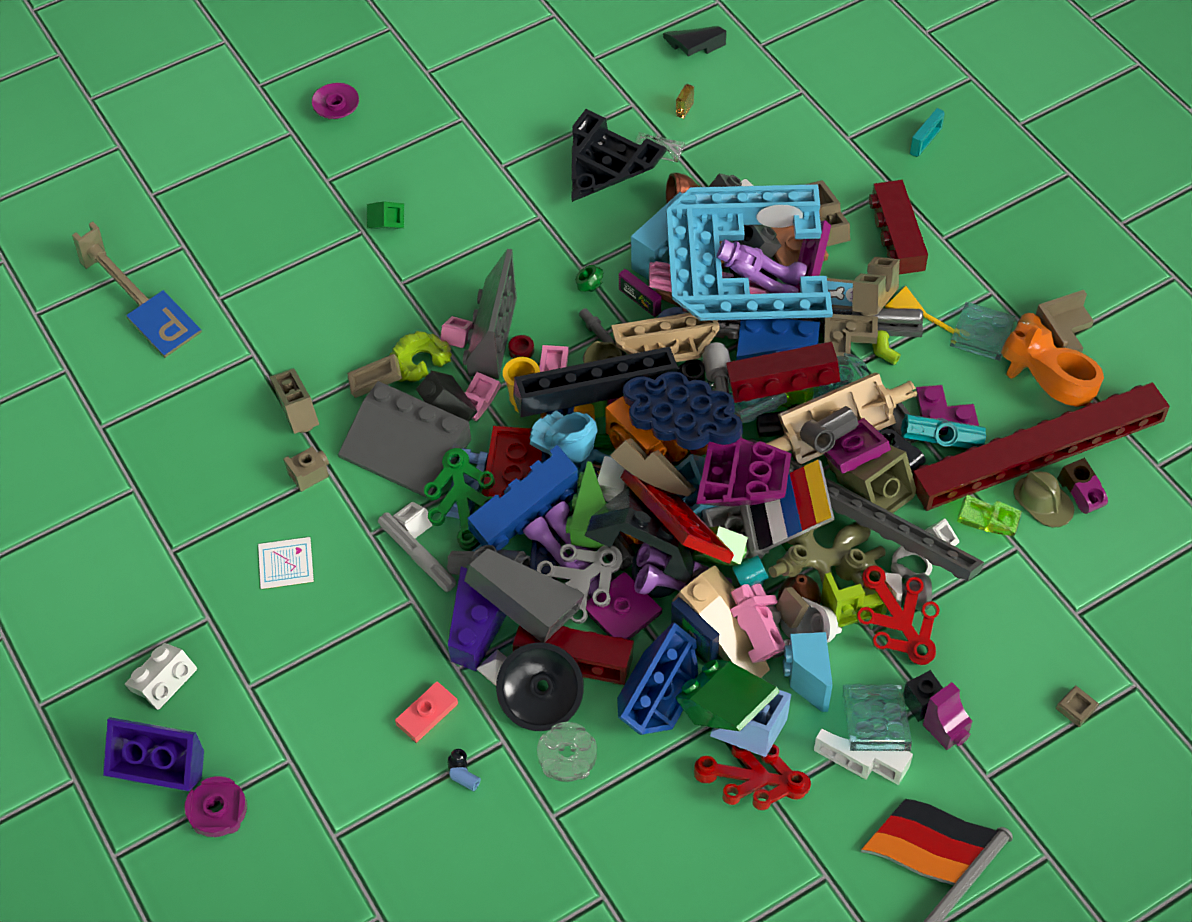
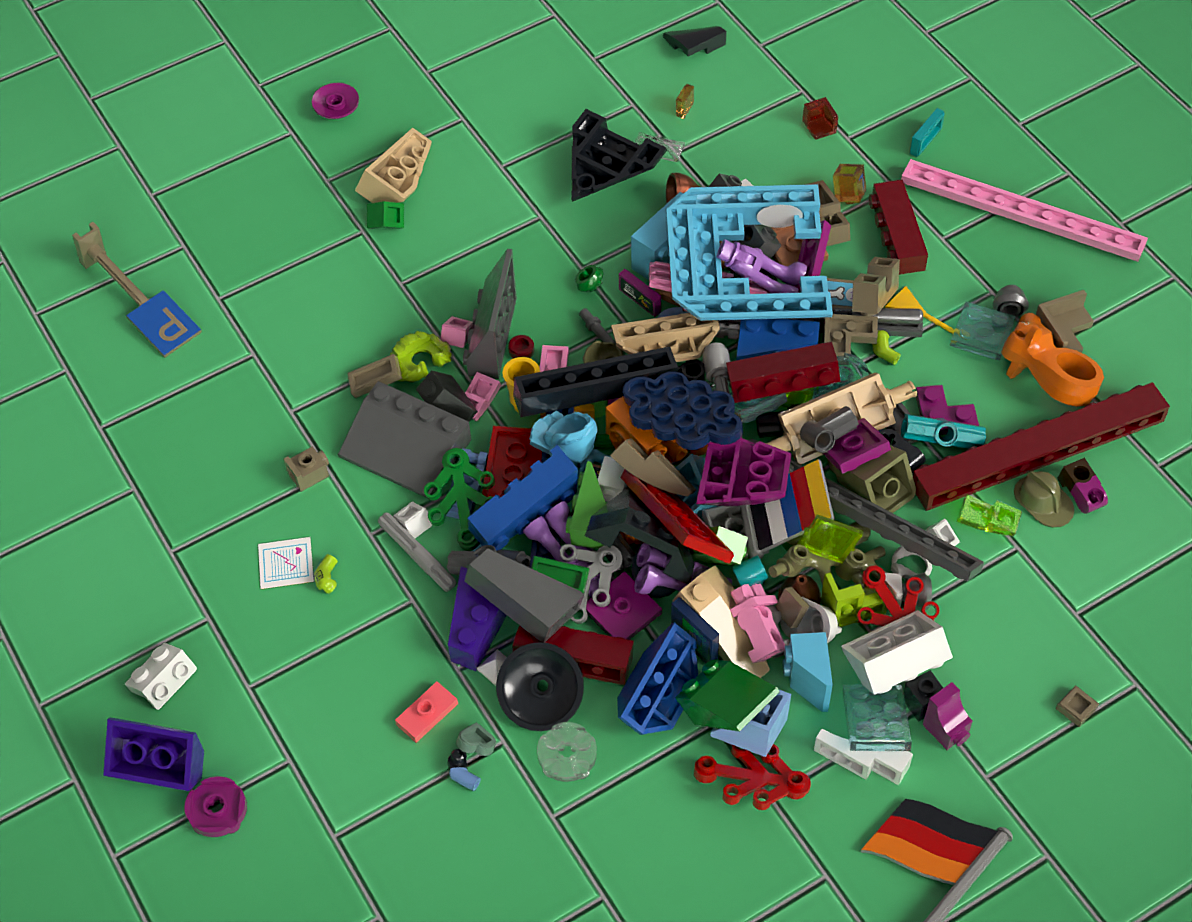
(295, 401): dark tan slope -> none
(322, 574): none -> lime arm
(396, 171): none -> tan wedge
(476, 740): none -> sand green tile
(569, 574): none -> green tile
(820, 118): none -> clear red panel
(830, 538): none -> clear neon green piece
(849, 183): none -> clear orange brick
(897, 652): none -> white slope
(1011, 300): none -> flat silver cone
(1025, 210): none -> bright pink plate

